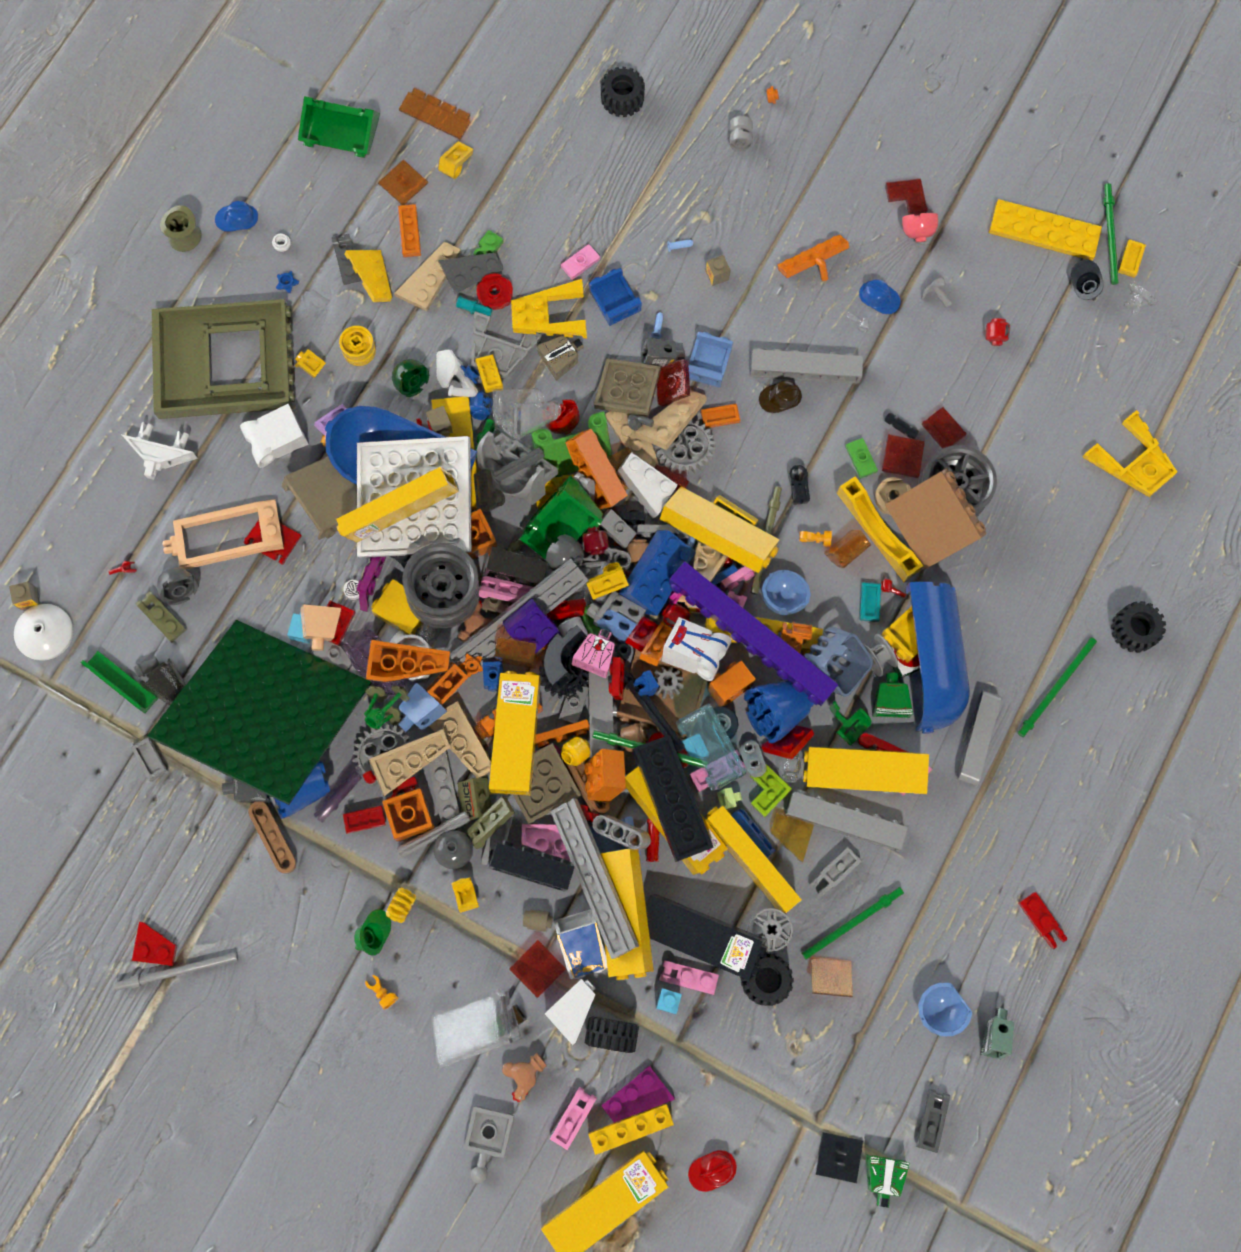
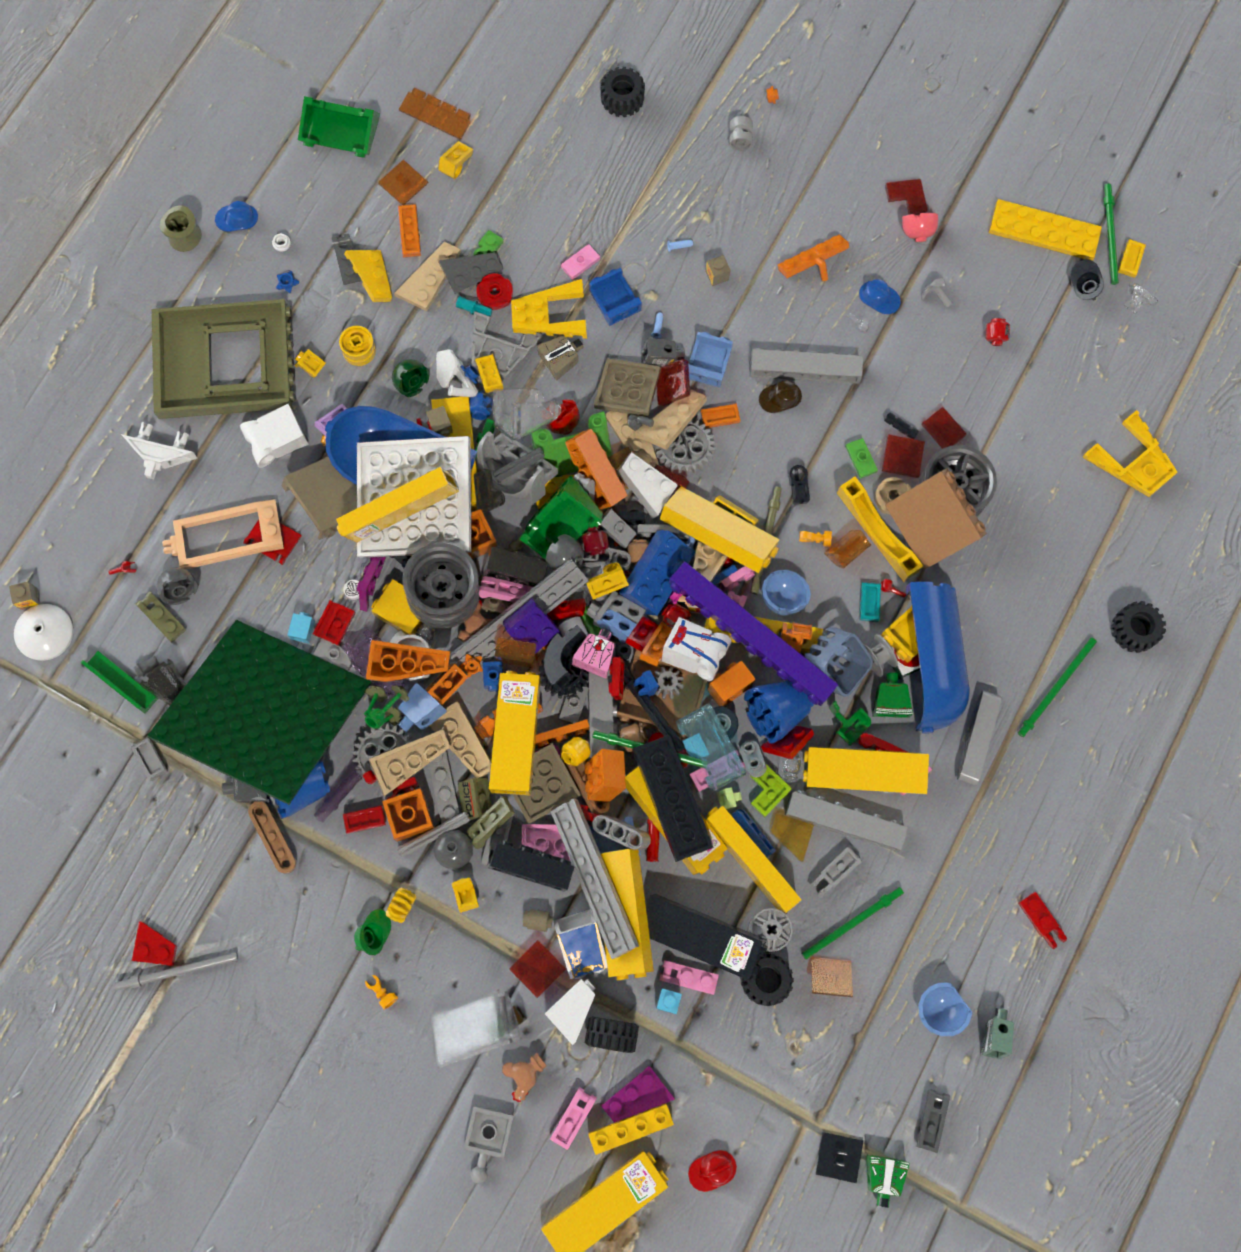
(319, 624): light nougat torso -> none

